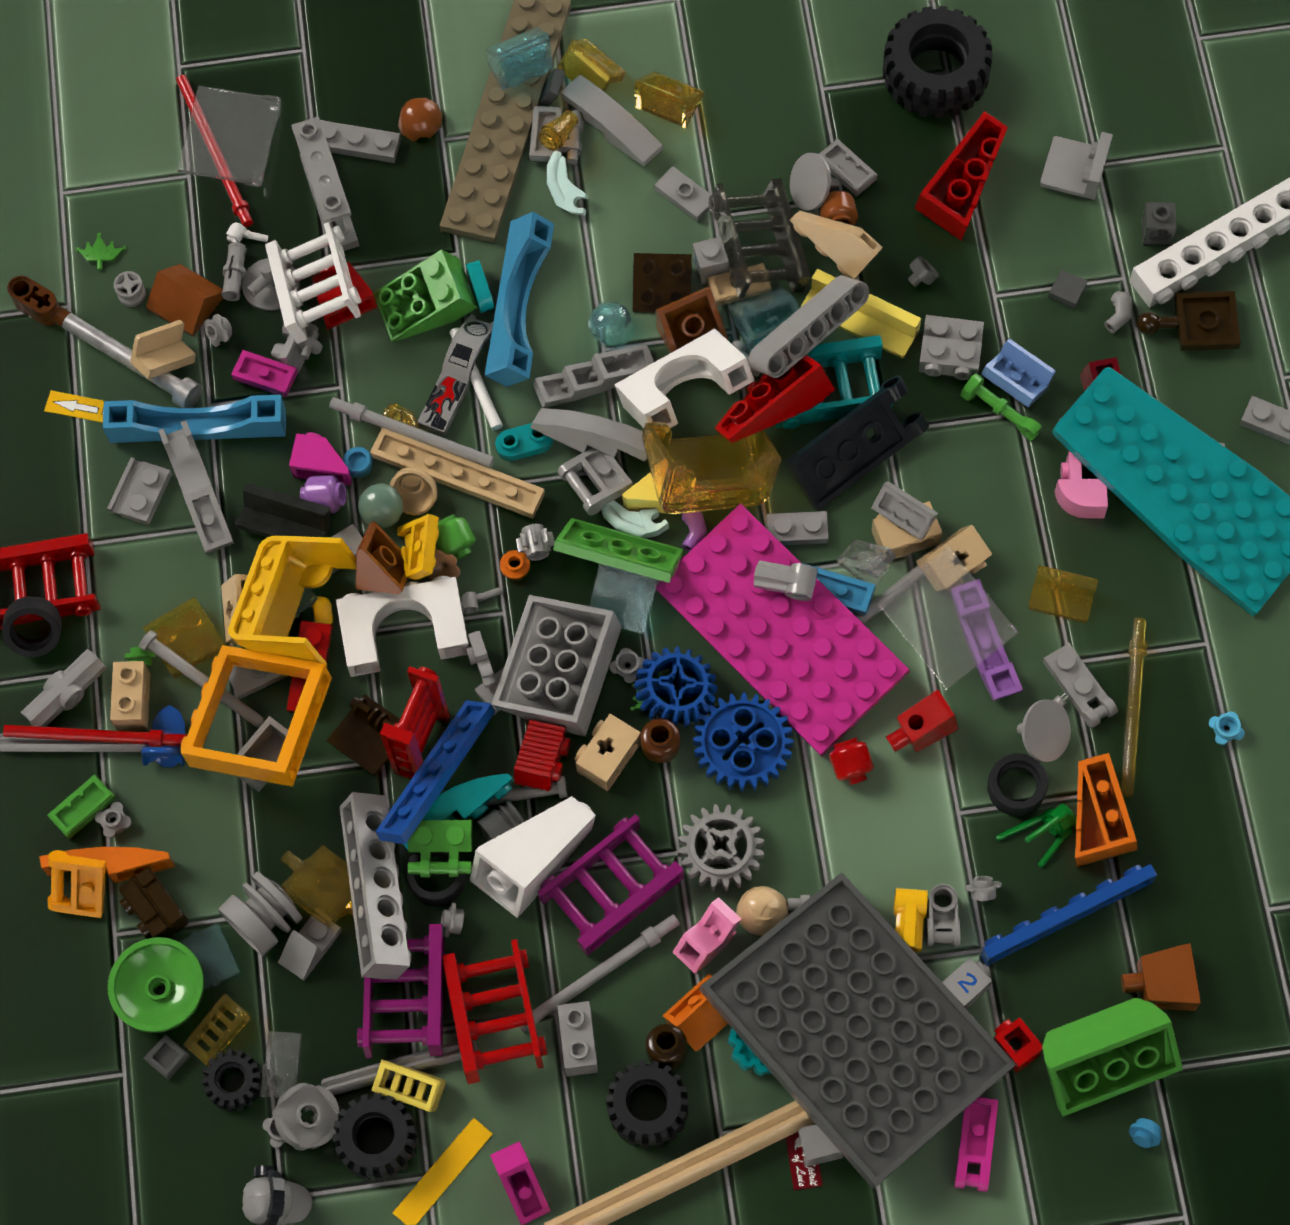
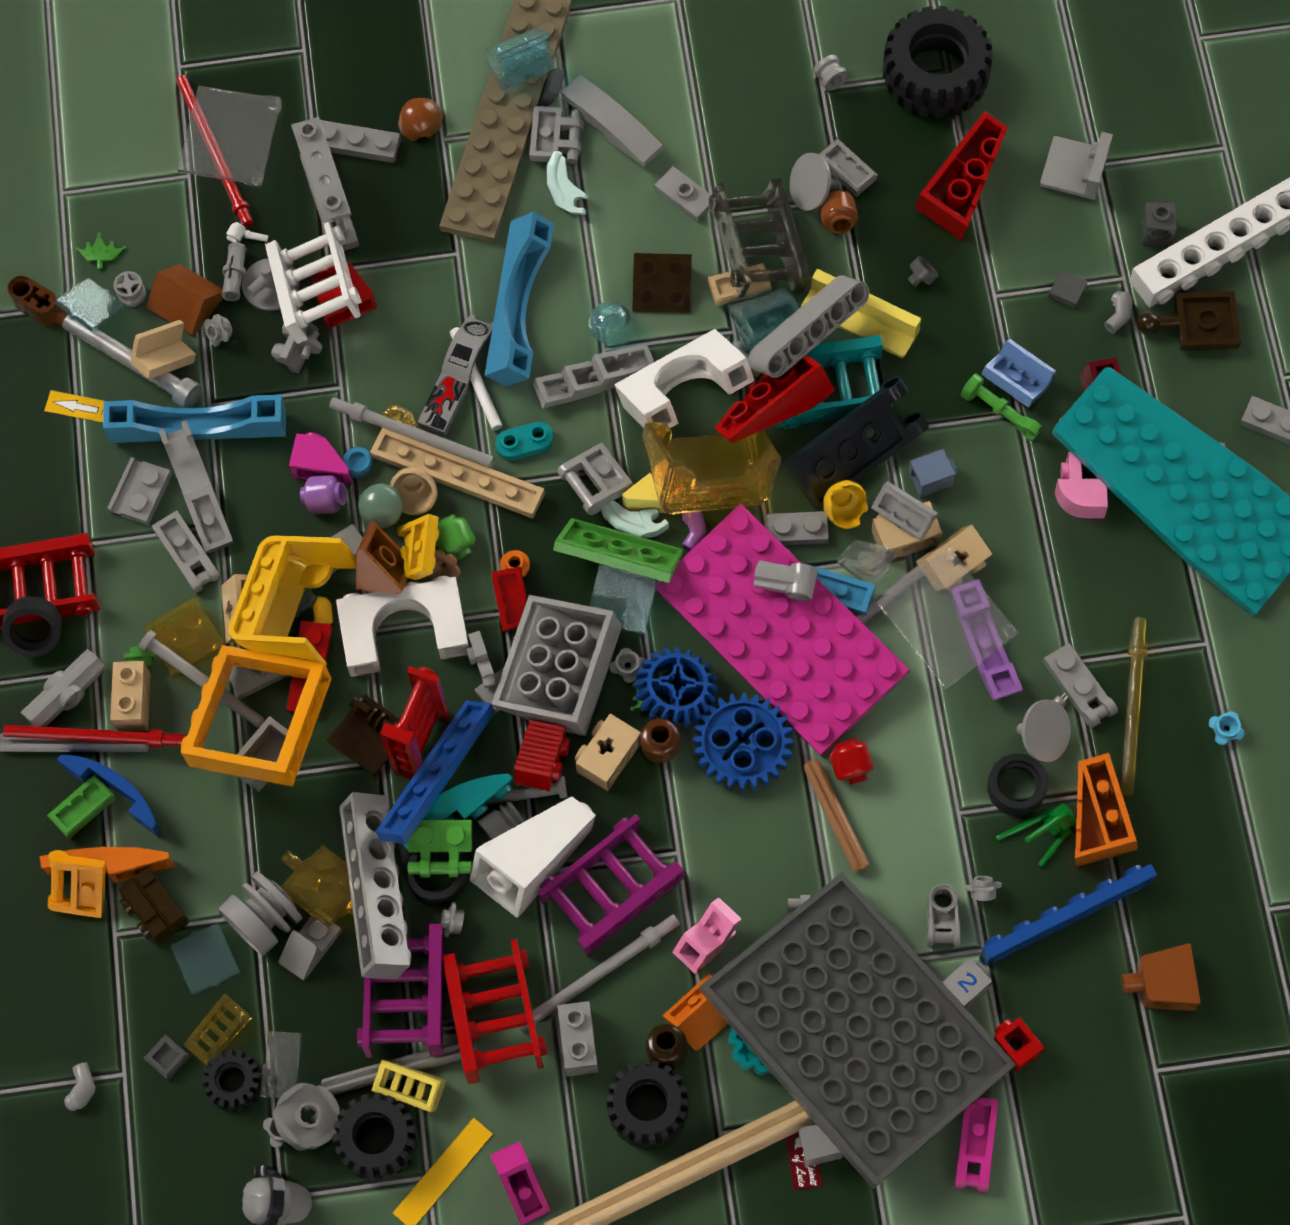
(82, 1090): none -> light grey arm
(85, 768): none -> blue slope
(89, 304): none -> clear light blue piece
(113, 828): light grey plate -> none
(145, 968): bright green dish -> none
(171, 722): blue piece -> none
(185, 550): none -> light grey plate
(264, 373): dark pink plate -> none
(280, 514): pearl dark grey panel -> none
(425, 297): bright green slope -> none
(470, 599): light grey hand -> none
(479, 286): teal beam -> none
(510, 596): none -> red plate
(535, 542): light grey gear -> none
(556, 132): clear yellow cone -> none
(584, 429): light grey slope -> none
(590, 62): clear yellow panel -> none
(667, 98): clear yellow slope -> none
(688, 319): dark orange slope -> none
(710, 258): light grey brick -> none
(711, 857): light grey gear -> none
(761, 909): tan piece -> none
(830, 72): none -> light grey wheel
(836, 816): none -> medium nougat axle
(844, 243): tan slope -> none
(845, 504): none -> yellow hair
(910, 911): yellow piece -> none
(932, 473): none -> sand blue brick
(935, 721): red torso -> none
(951, 347): light grey plate -> none
(1062, 594): clear yellow panel -> none
(1109, 1054): bright green windscreen -> none
(1145, 1133): dark azure plate -> none

